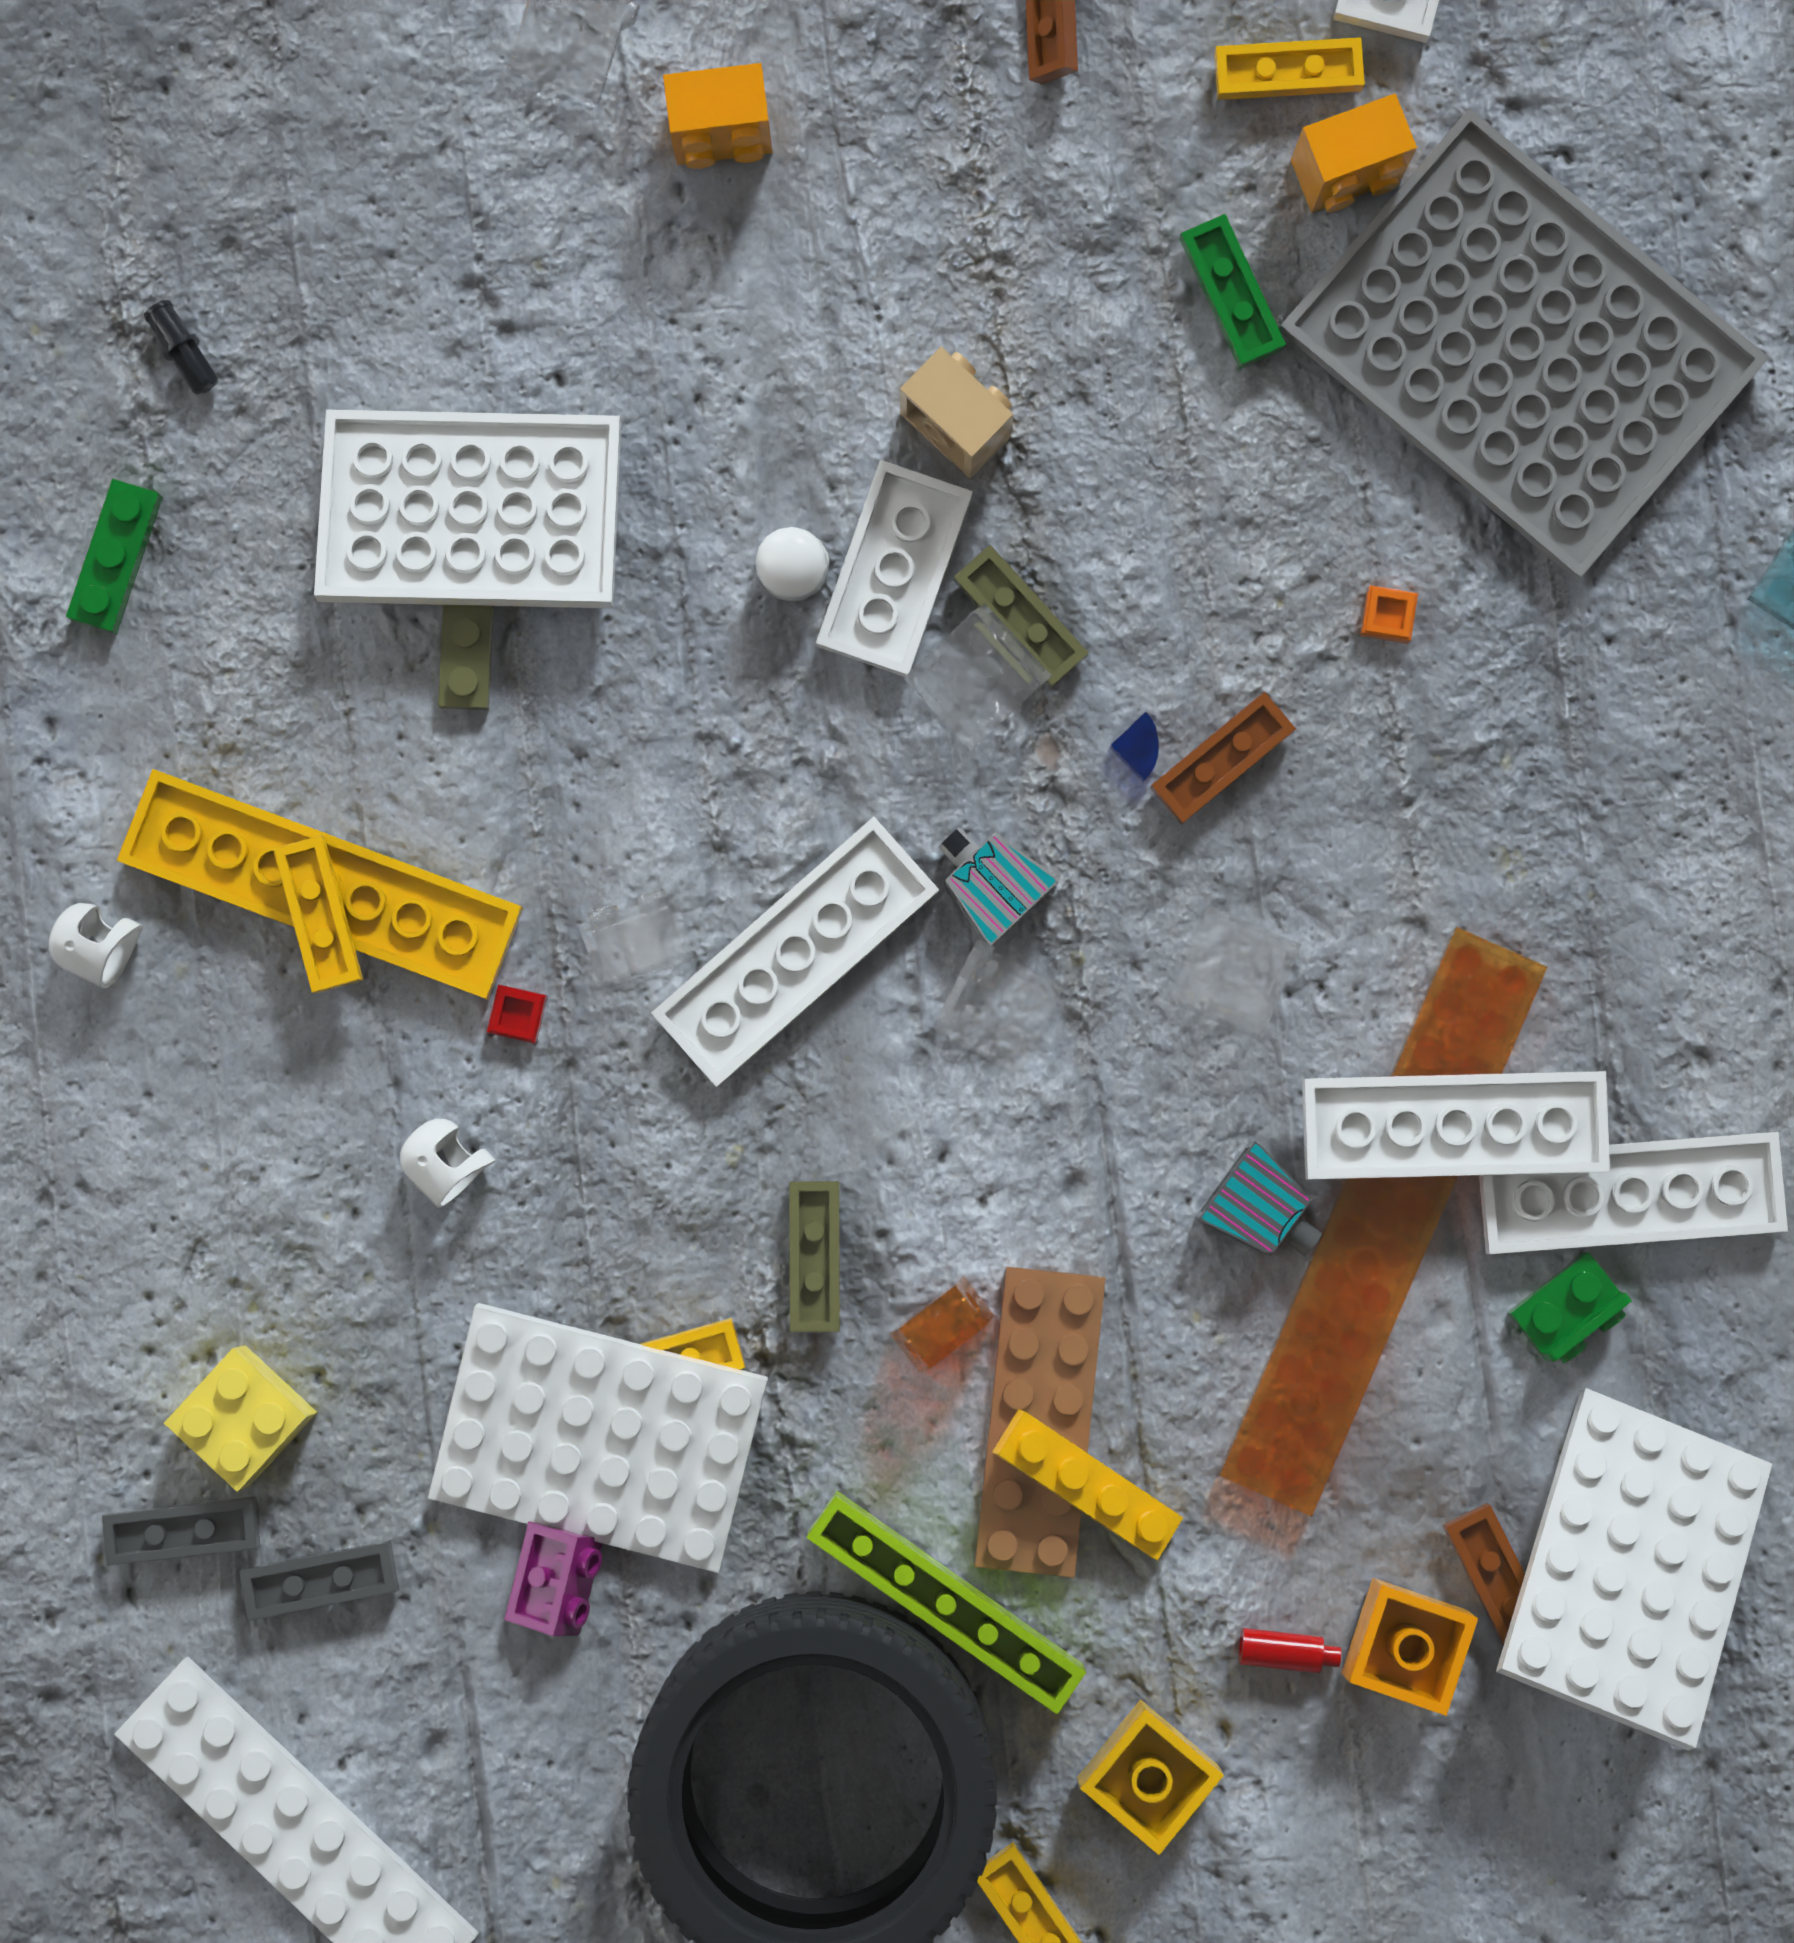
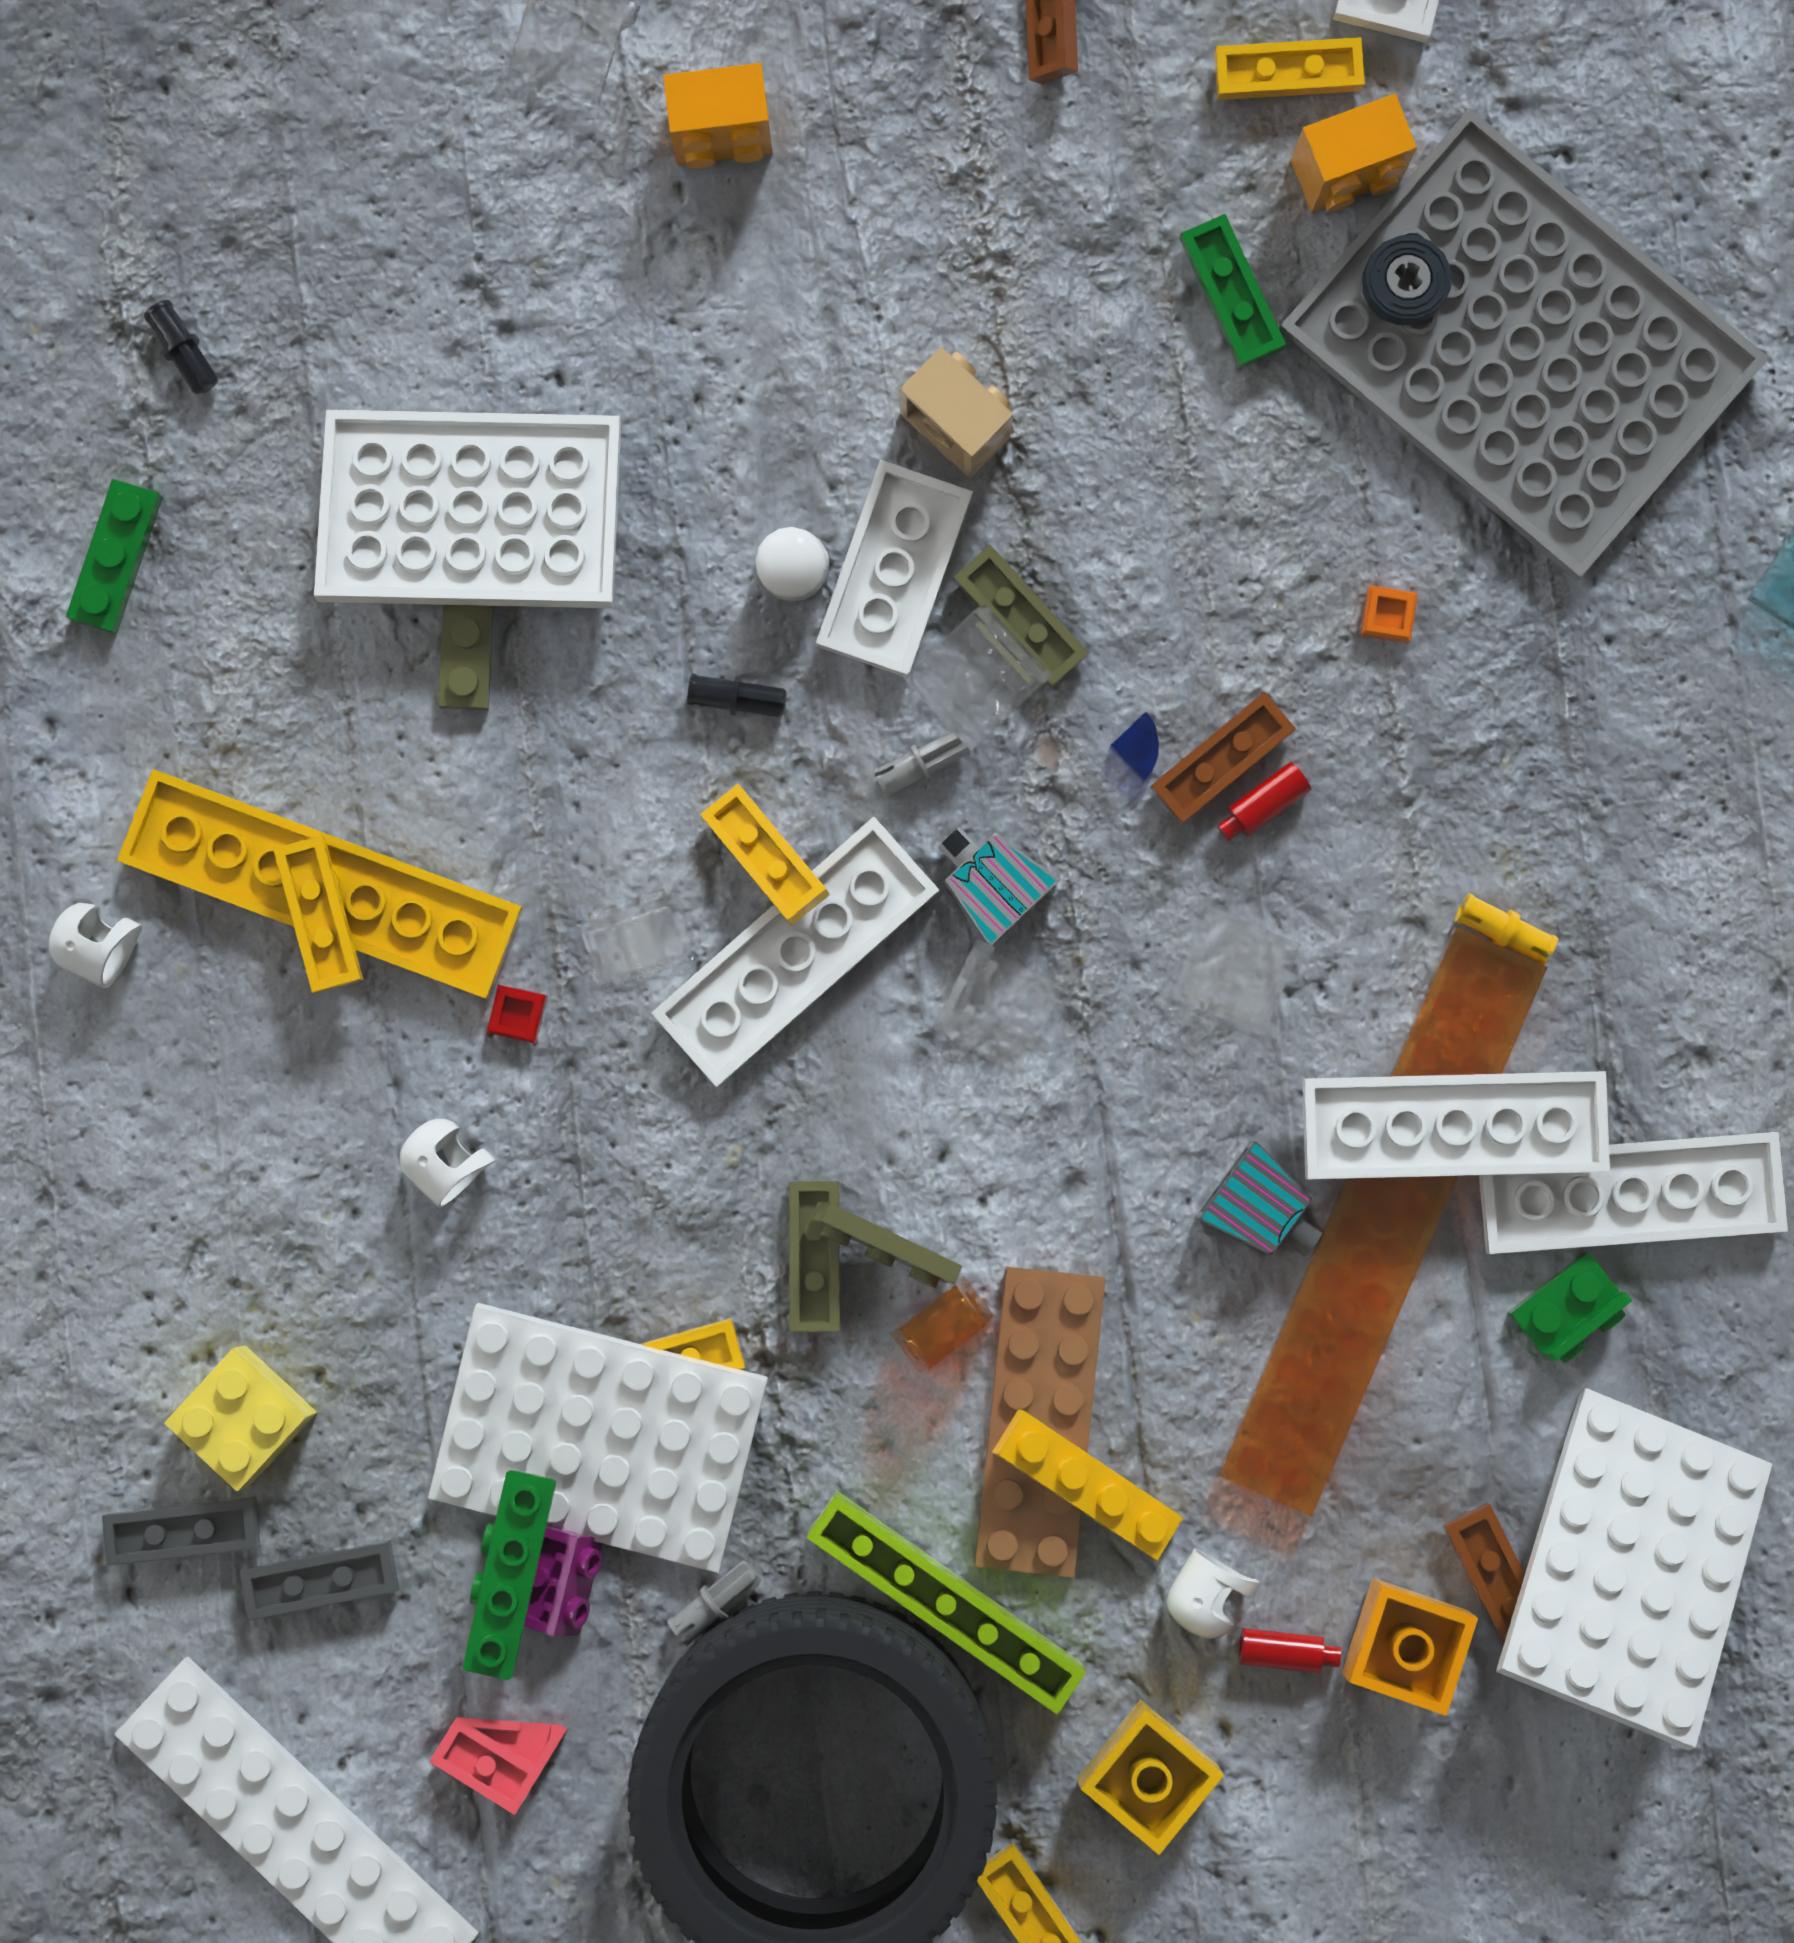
(497, 1756): none -> coral wing
(509, 1574): none -> green bracket
(714, 1602): none -> light grey axle
(736, 696): none -> black axle
(765, 854): none -> yellow plate
(884, 1245): none -> olive plate
(919, 763): none -> light grey axle
(1200, 1594): none -> white helmet
(1265, 802): none -> red cylinder
(1431, 278): none -> black bush
(1506, 929): none -> yellow pin

